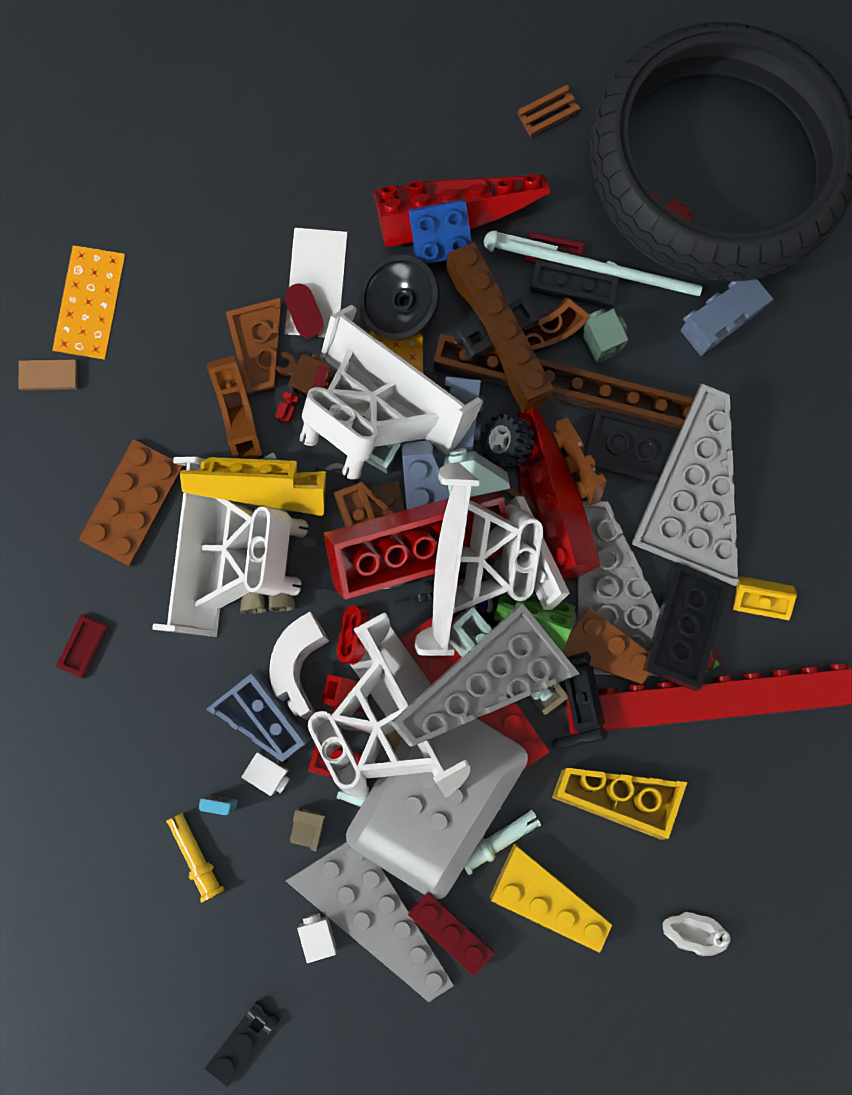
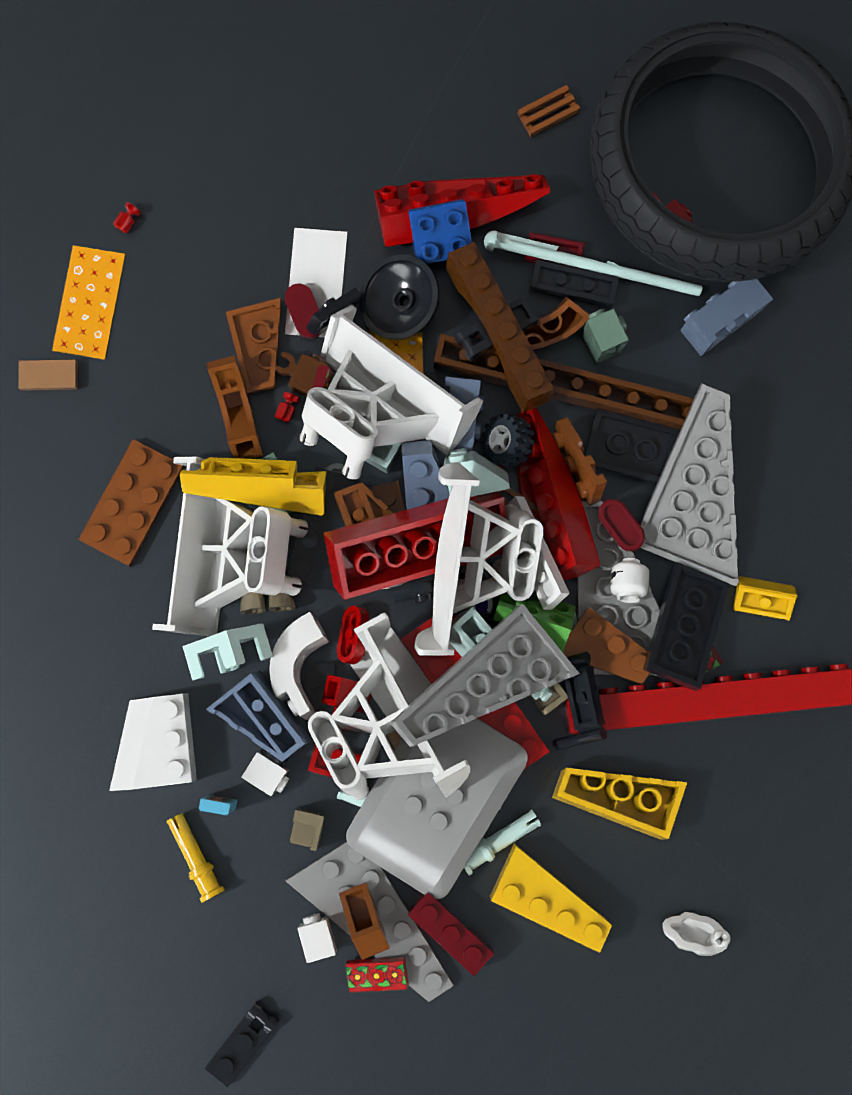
(82, 646): dark red tile -> none
(124, 219): none -> red piece
(155, 744): none -> white wedge
(226, 649): none -> light aqua panel
(321, 318): none -> black plate
(363, 921): none -> dark orange slope
(377, 974): none -> tile
(621, 524): none -> dark red tile
(629, 580): none -> white head

